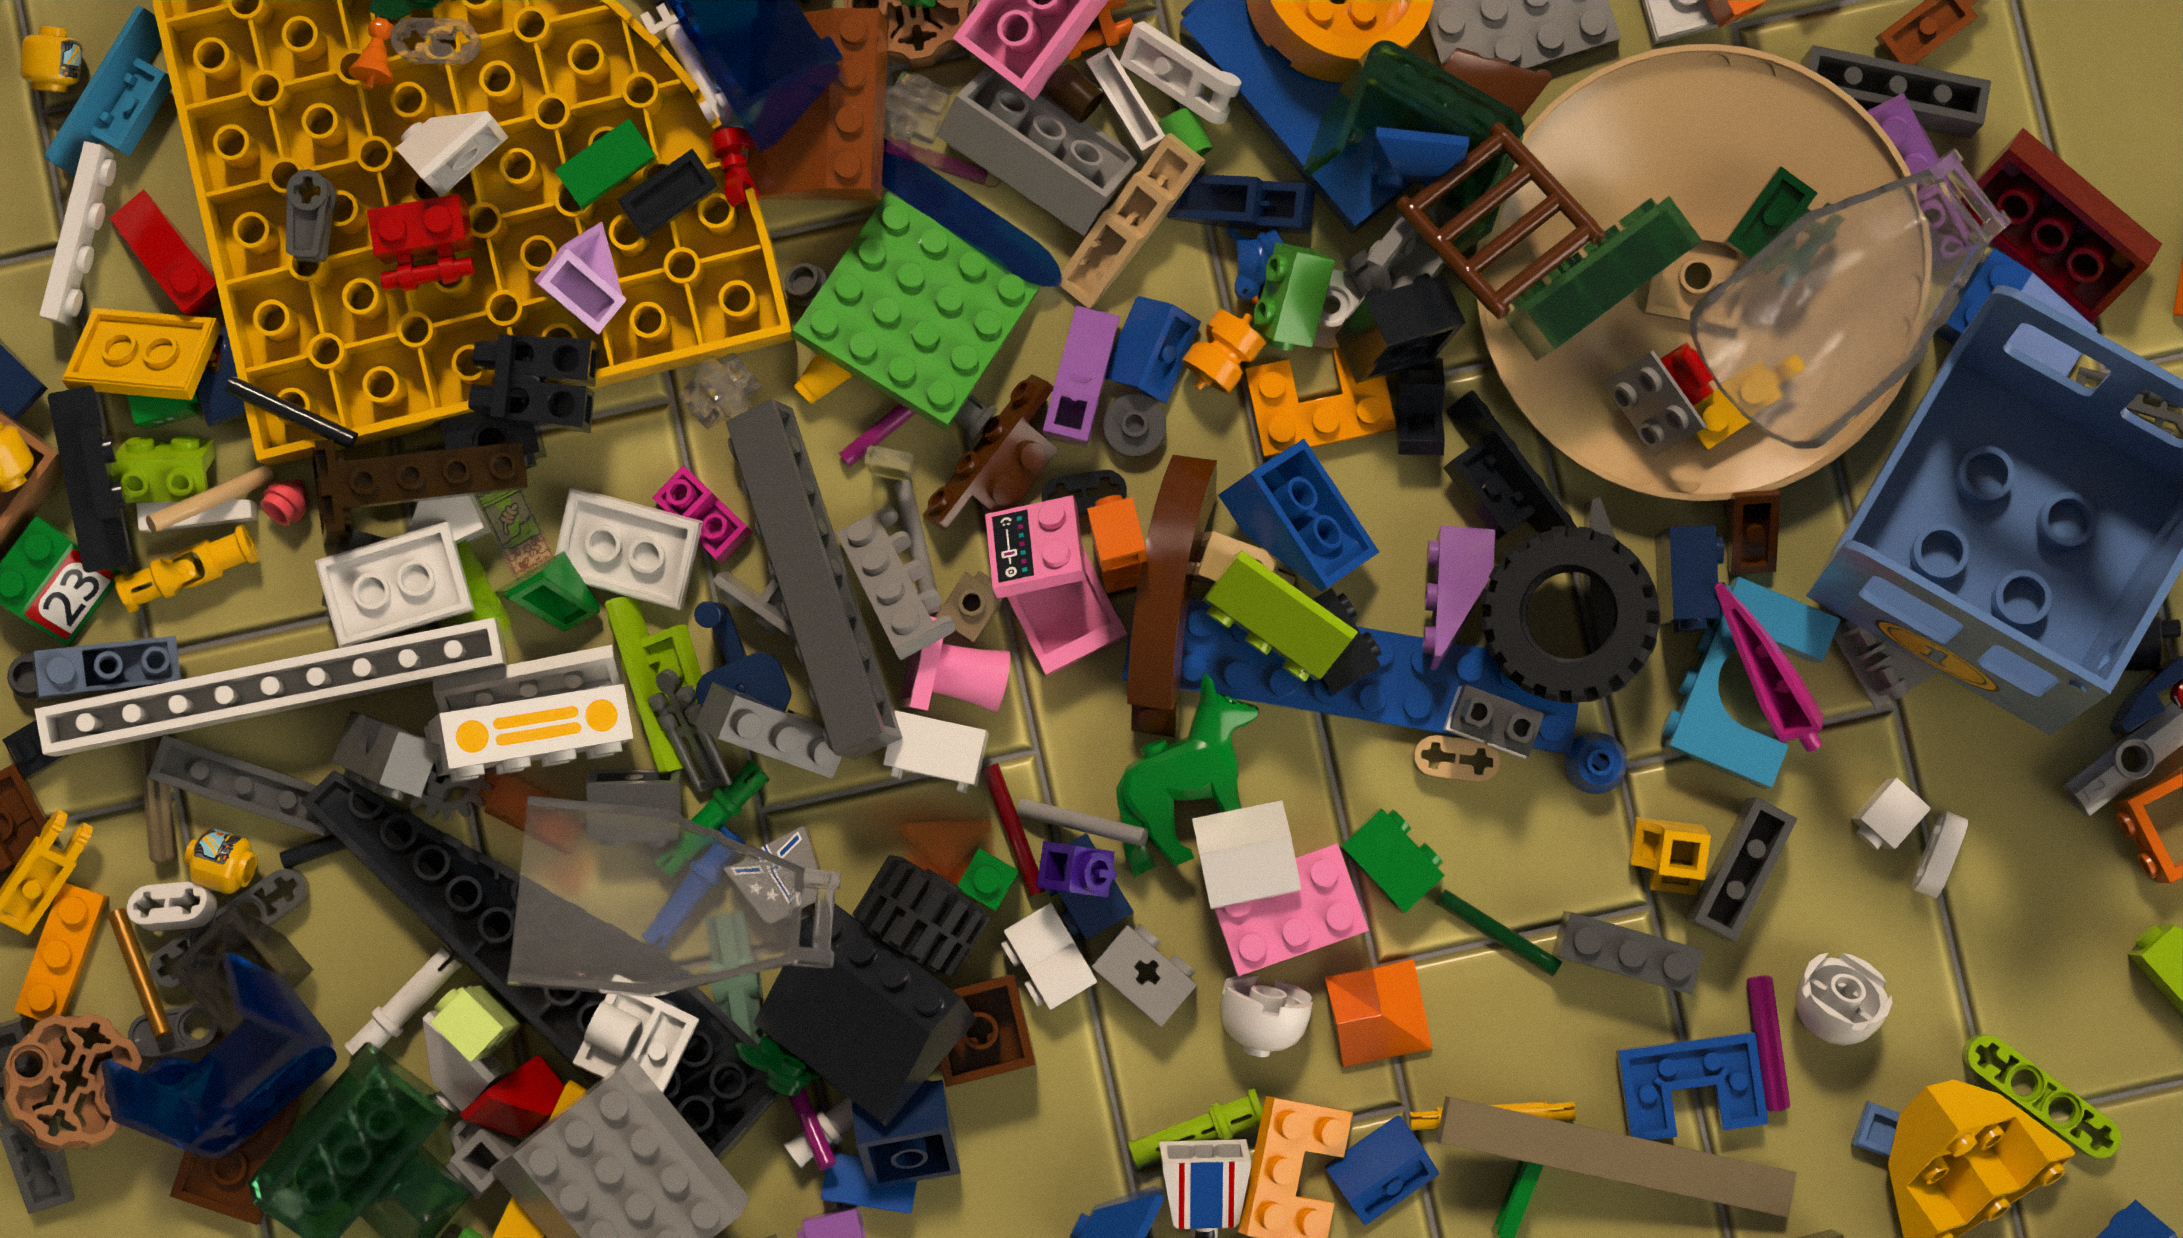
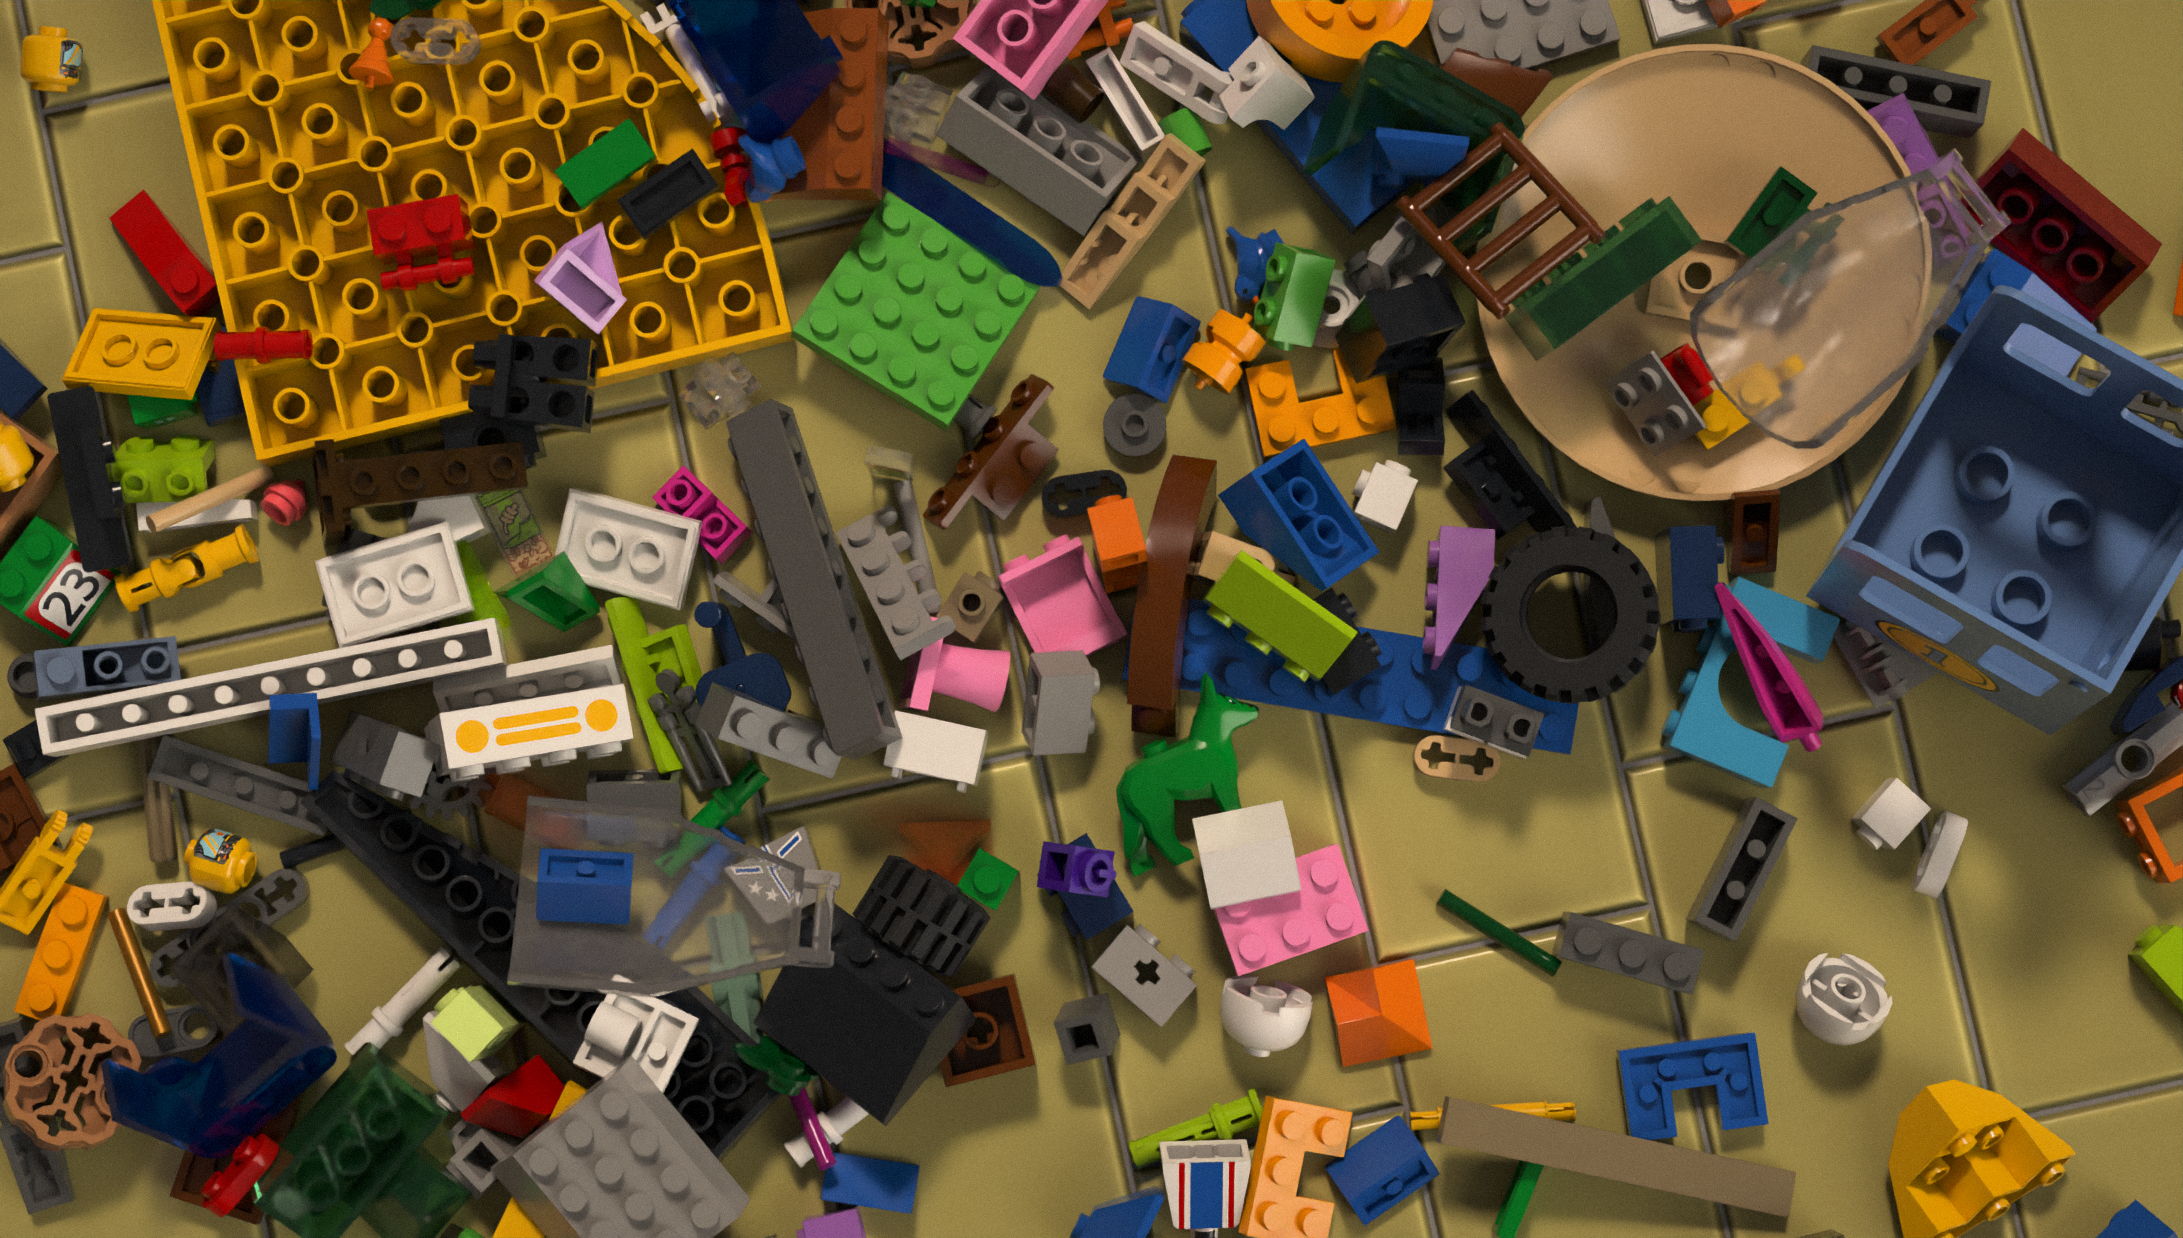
(74, 250): white plate -> none
(118, 97): dark azure bracket -> none
(250, 1162): none -> red plate
(263, 345): none -> red pin
(291, 412): black bar -> none
(295, 732): none -> blue panel
(309, 222): dark grey piece -> none
(450, 147): white slope -> none
(584, 886): none -> blue panel
(770, 166): none -> blue animal
(804, 283): dark grey plate -> none
(820, 378): yellow cone -> none
(876, 434): magenta bar -> none
(914, 1144): dark blue brick -> none
(1012, 828): dark red bar -> none
(1035, 547): bright pink plate -> none
(1049, 956): white brick -> none
(1059, 702): none -> light grey brick
(1080, 376): medium lavender slope -> none
(1082, 822): light grey bar -> none
(1087, 1028): none -> dark grey brick
(1246, 204): dark blue slope -> none
(1265, 88): none -> white brick
(1383, 495): none -> white brick
(1393, 859): green brick -> none
(1586, 753): blue cone -> none
(1673, 853): yellow brick -> none
(1769, 1043): magenta axle -> none
(1876, 1129): medium blue tile -> none
(2043, 1092): lime beam -> none

